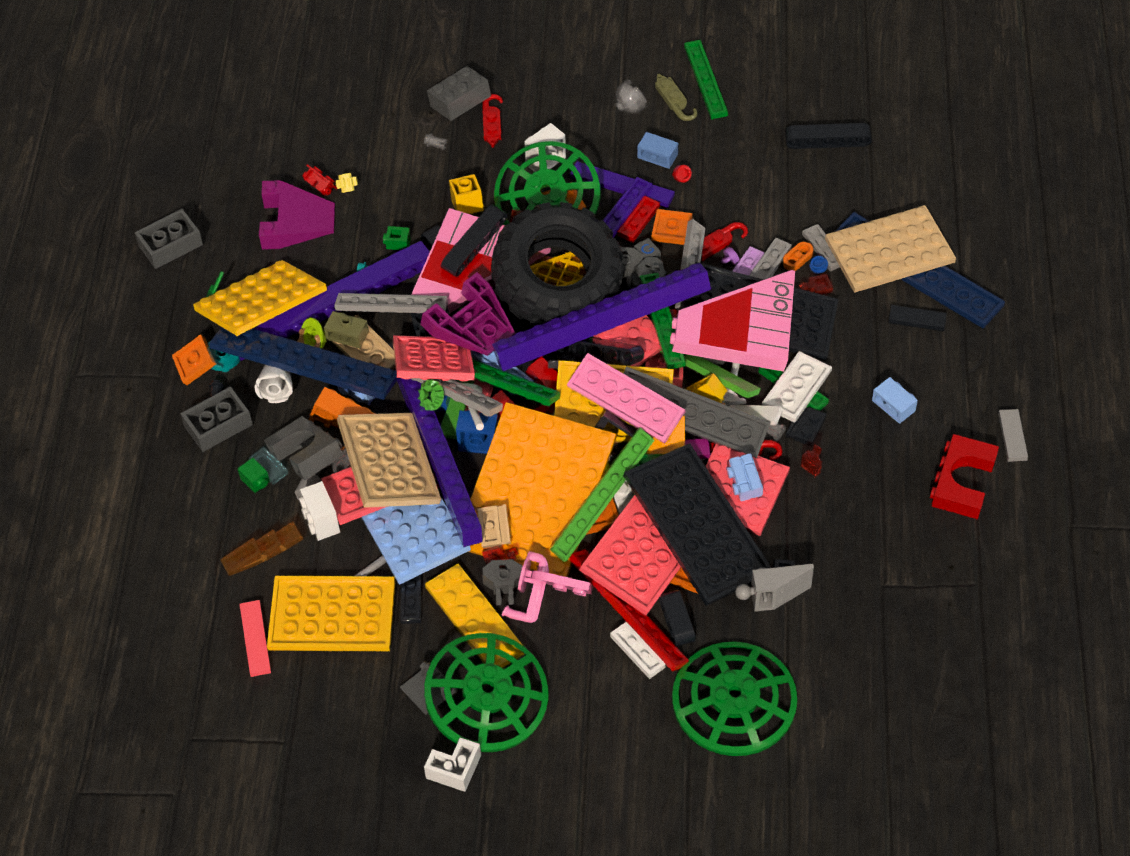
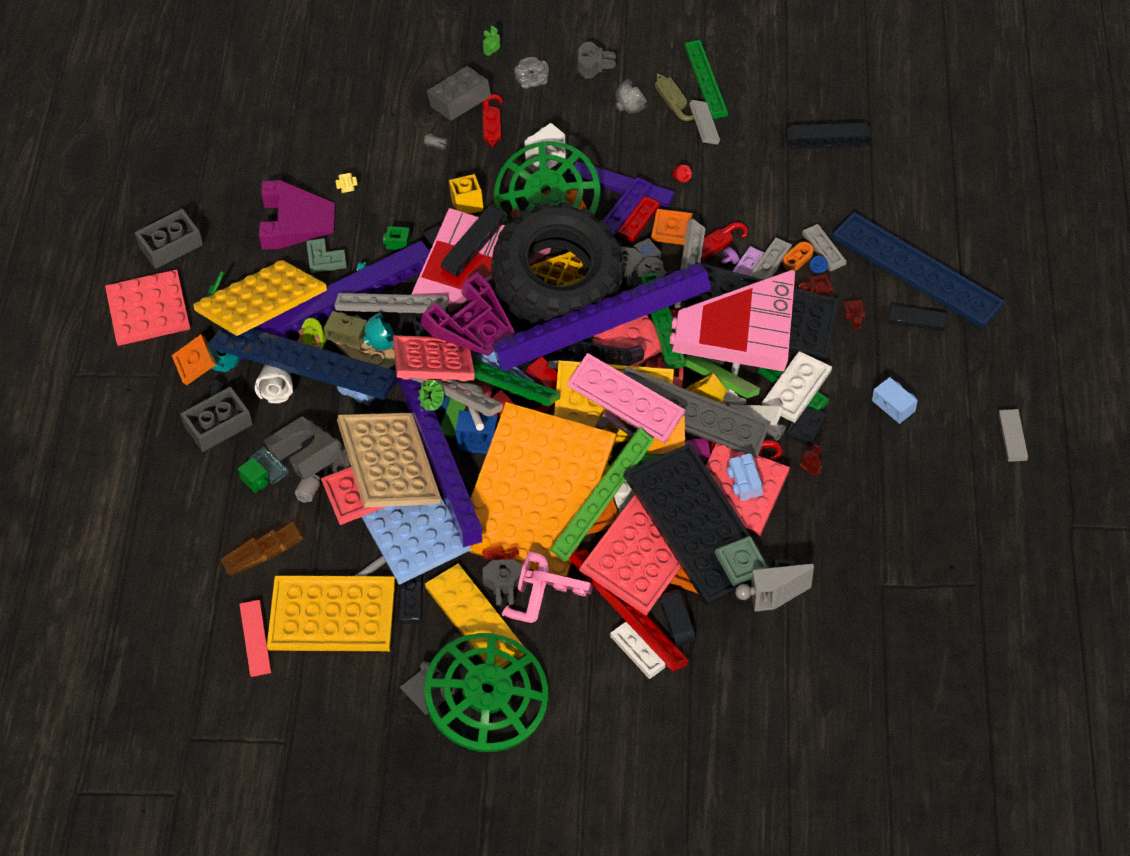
(147, 307): none -> coral plate
(319, 511): white brick -> none
(324, 184): red hinge -> none
(324, 261): none -> sand green plate
(332, 404): orange wedge -> none
(378, 333): none -> teal cylinder
(455, 769): white brick -> none
(492, 41): none -> bright green plate
(494, 526): tan plate -> none
(531, 79): none -> clear plate
(593, 60): none -> dark grey hinge
(657, 150): medium blue brick -> none
(704, 122): none -> light grey tile
(734, 706): green dish -> none
(740, 560): none -> sand green plate
(854, 311): none -> clear red plate
(890, 248): tan plate -> none
(962, 453): red arch -> none

